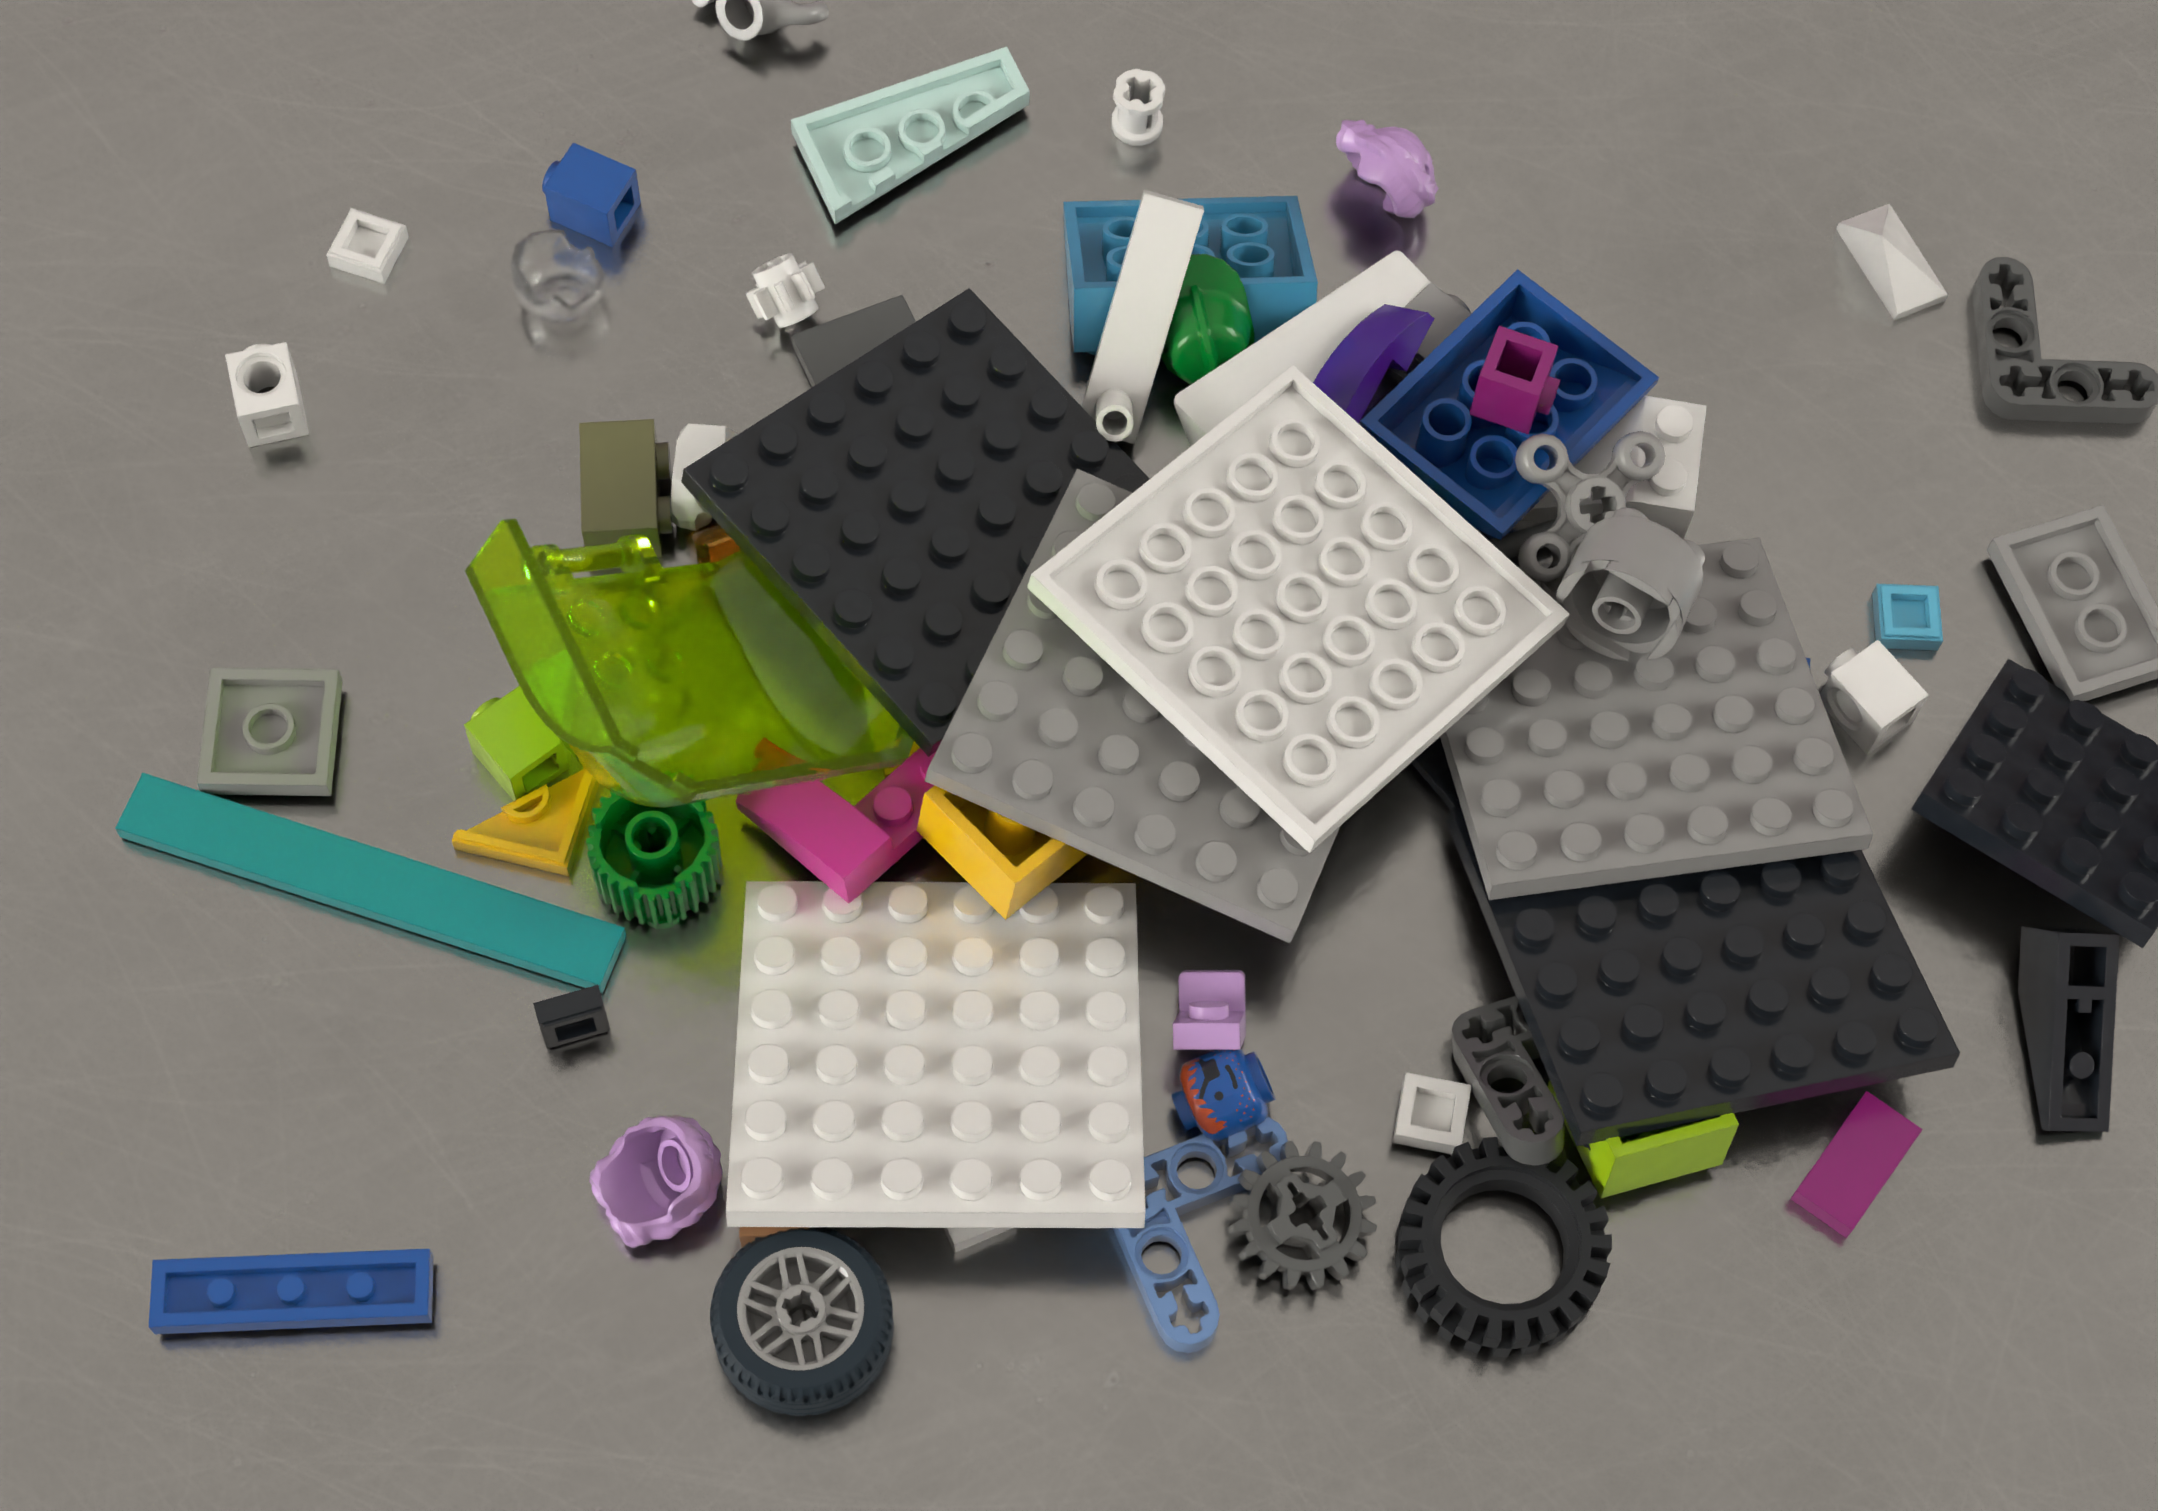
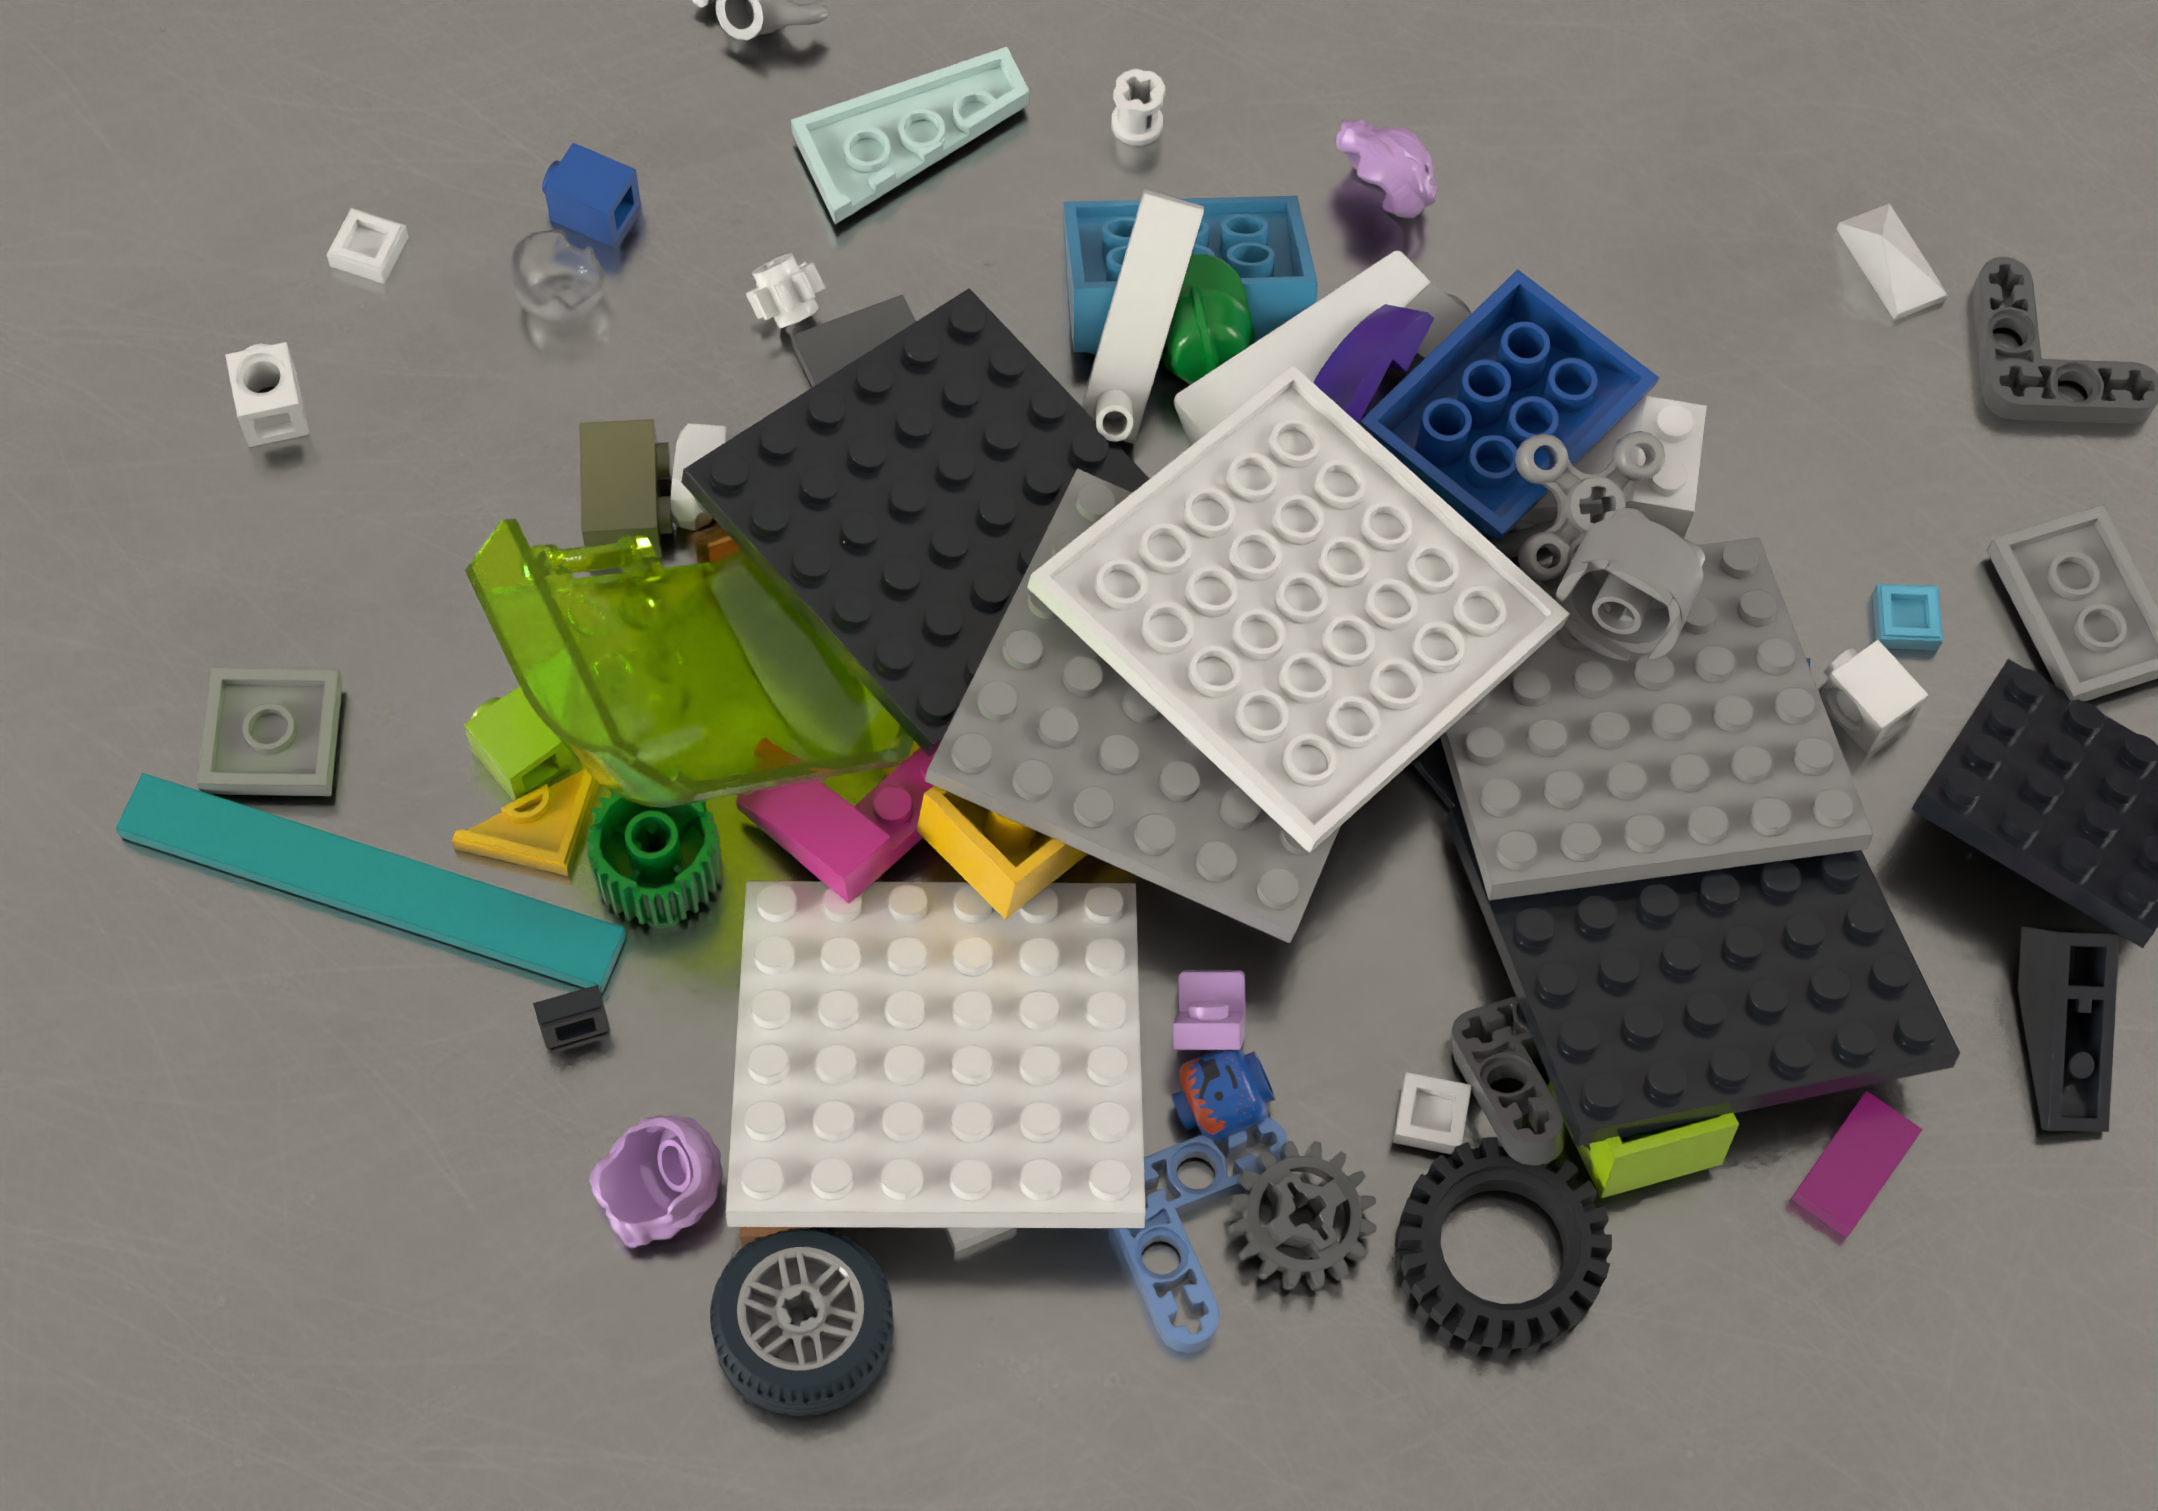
(291, 1291): blue plate -> none
(1516, 381): magenta brick -> none

